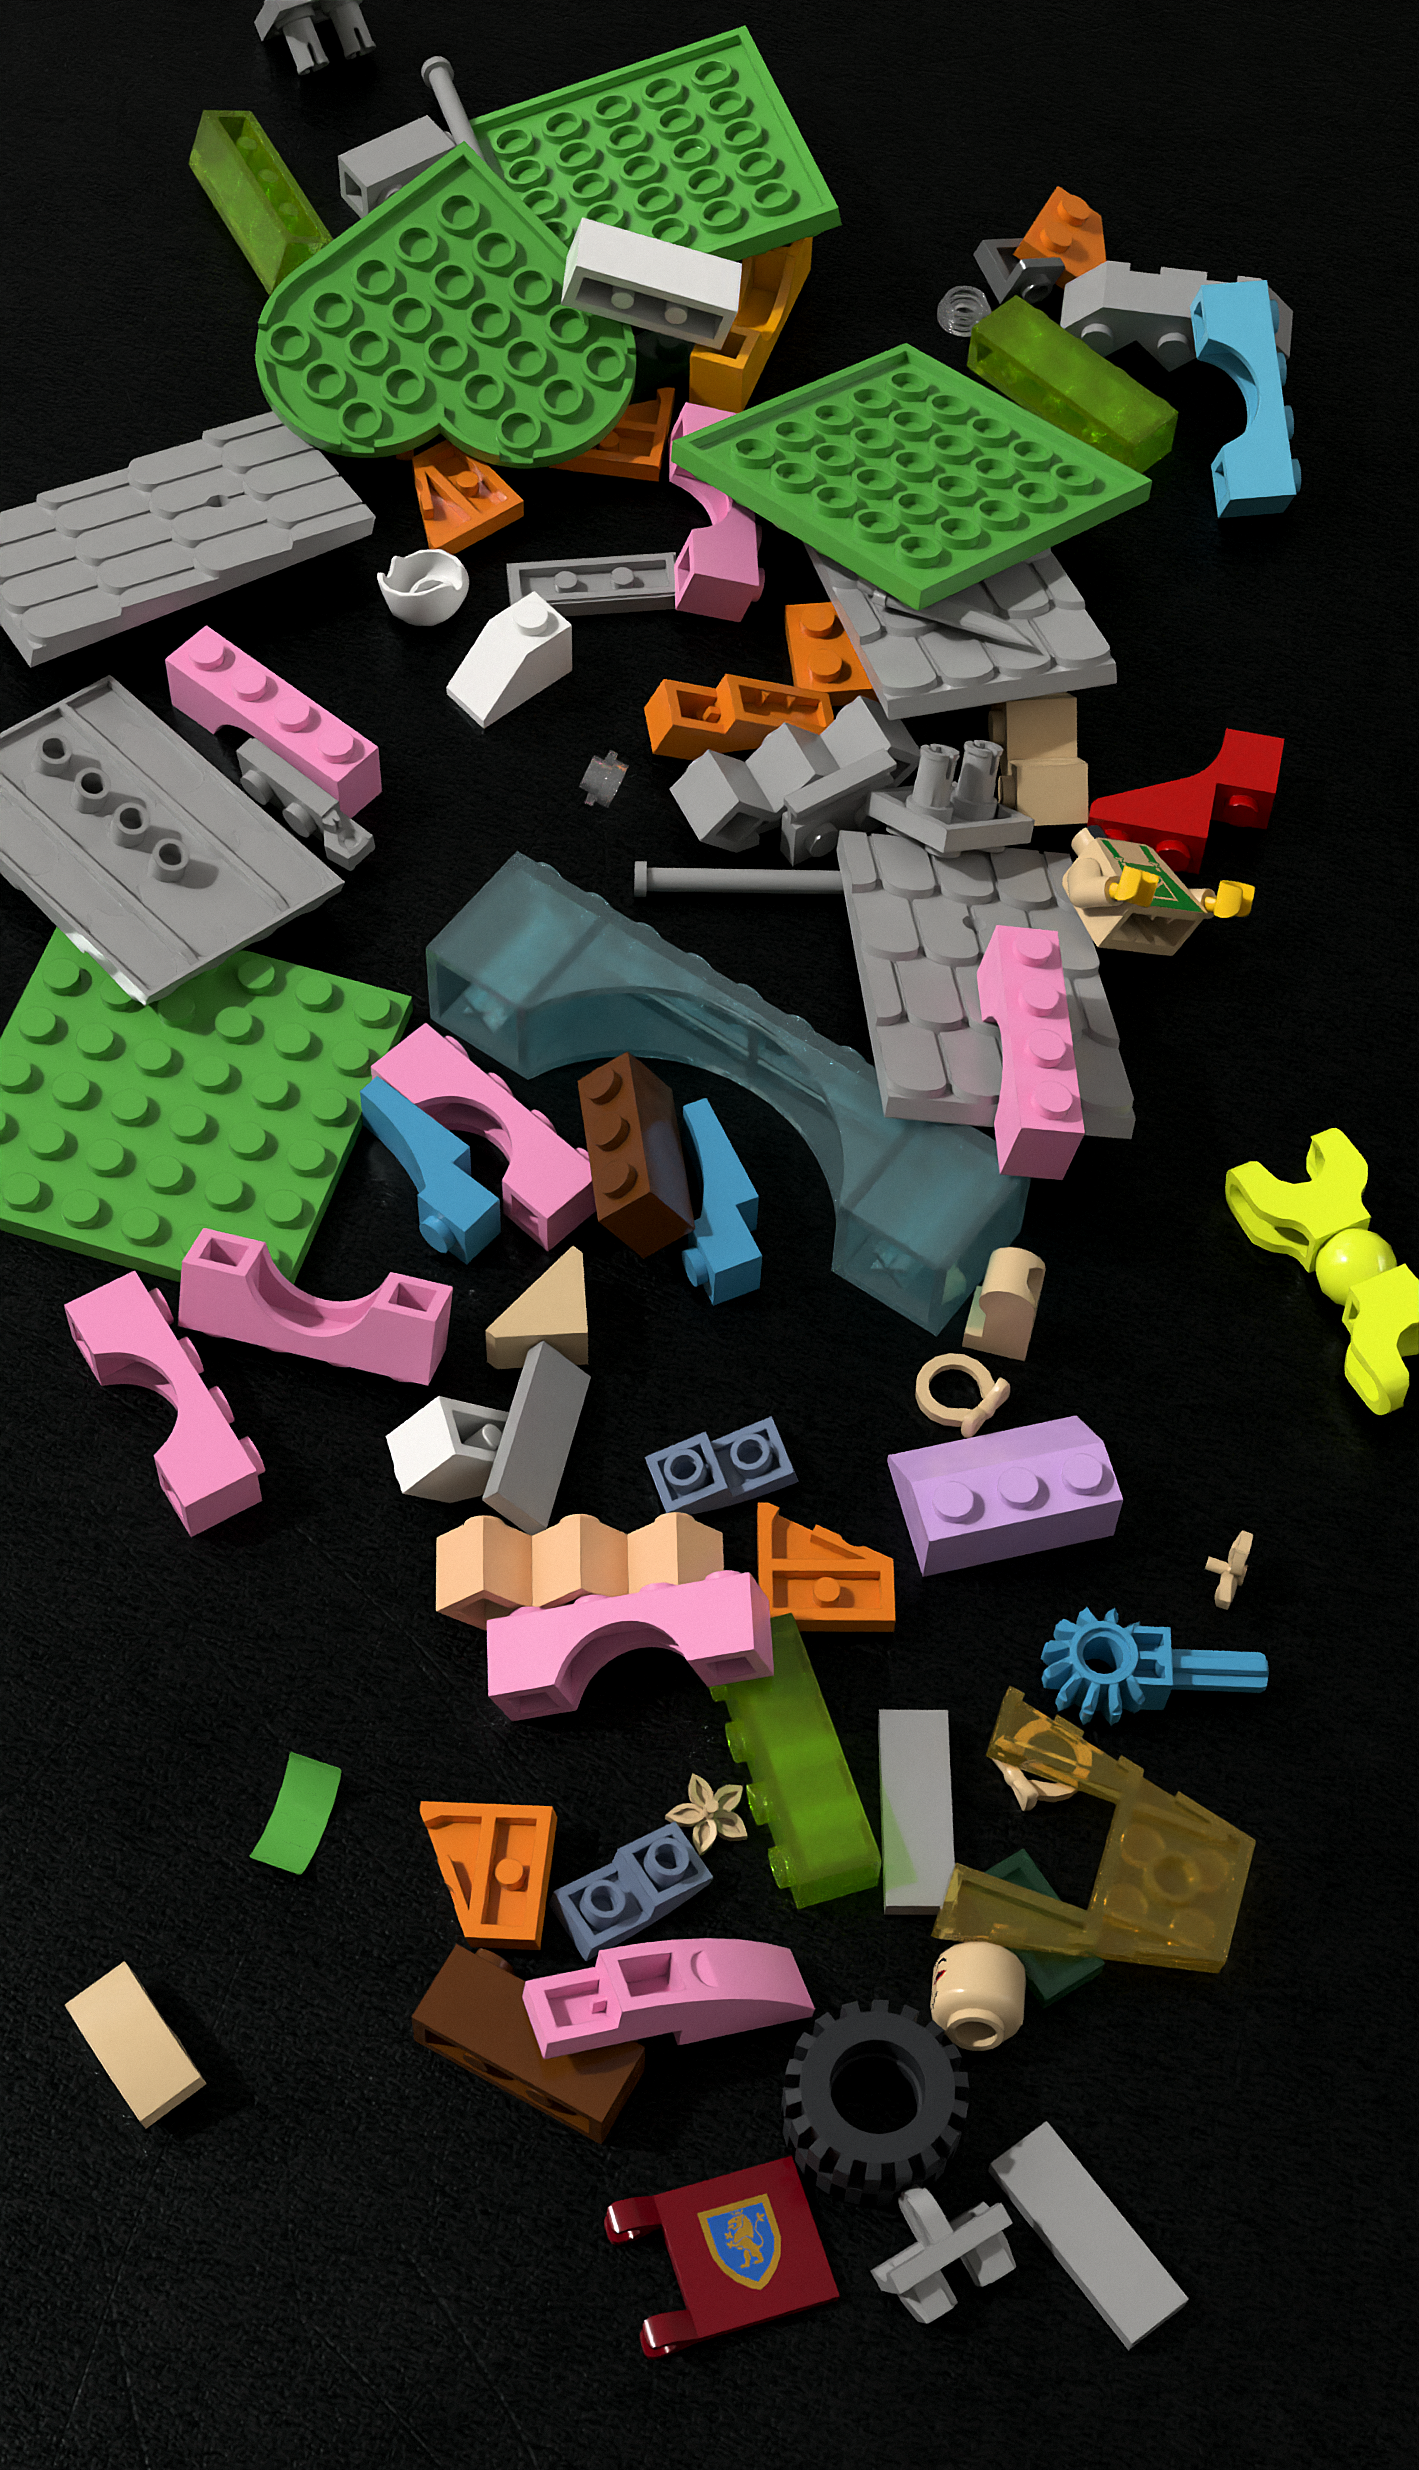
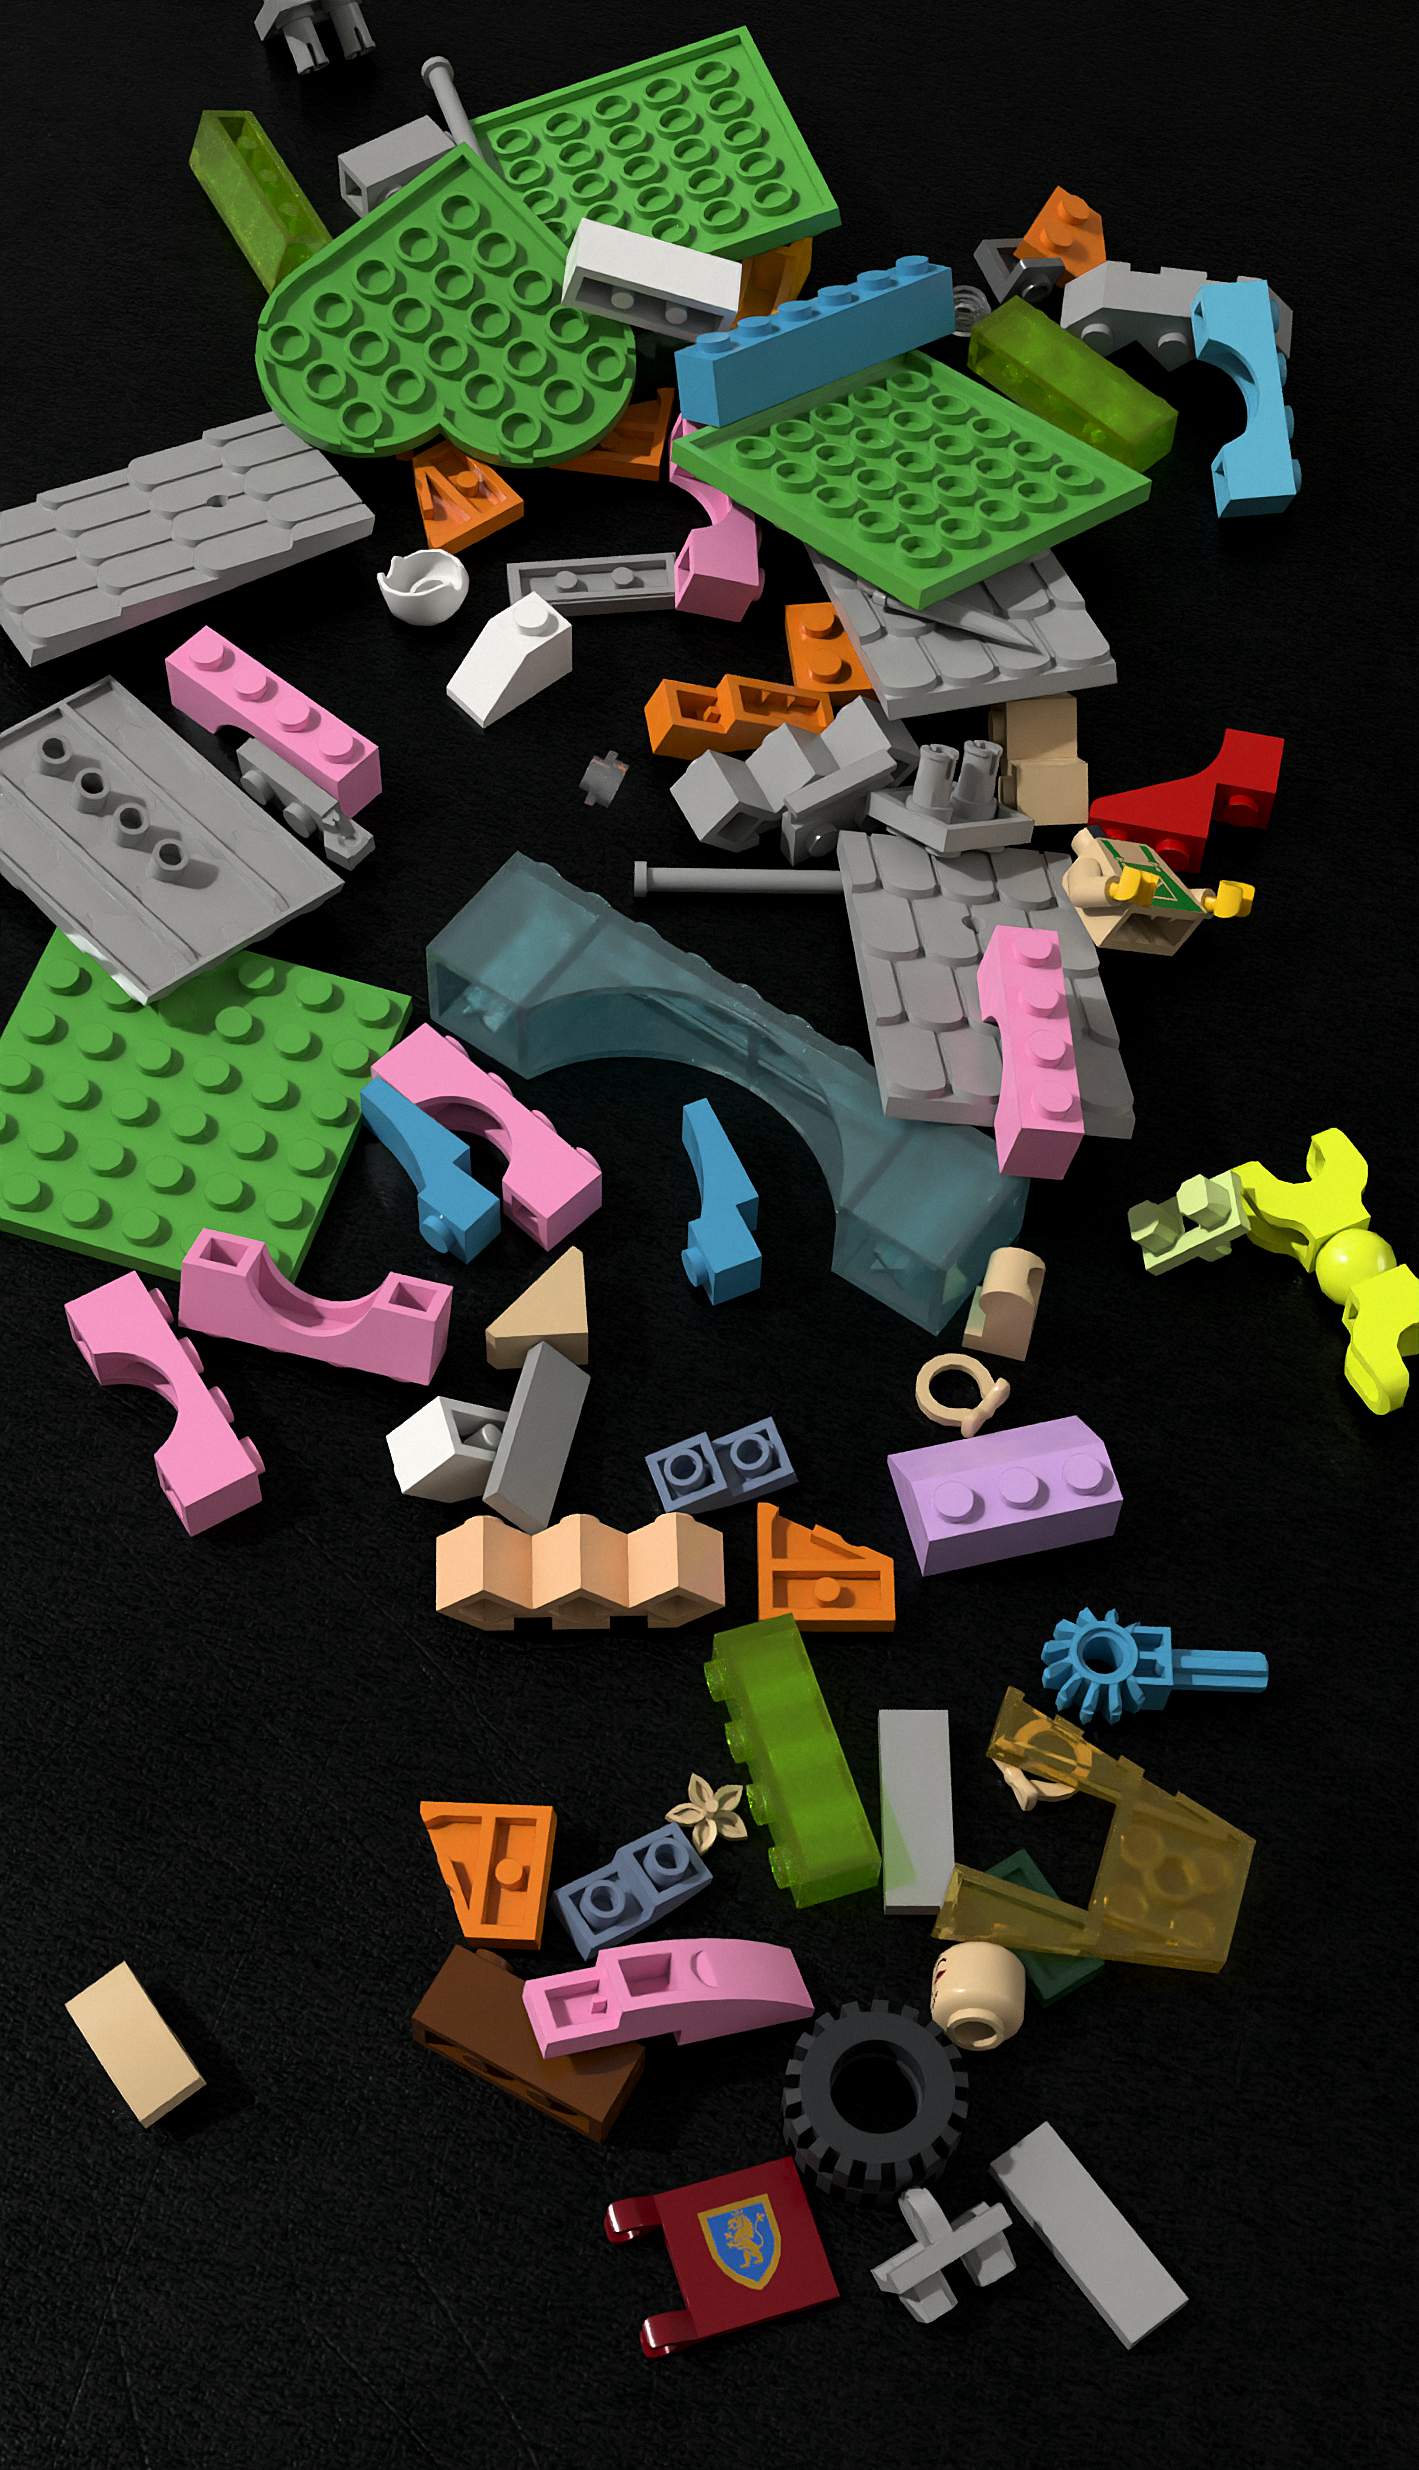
(299, 1814): bright green sticker -> none
(548, 1656): bright pink arch -> none
(635, 1155): reddish brown brick -> none
(814, 341): none -> dark azure brick
(1210, 1203): none -> yellowish green hips
(1232, 1572): tan plant -> none

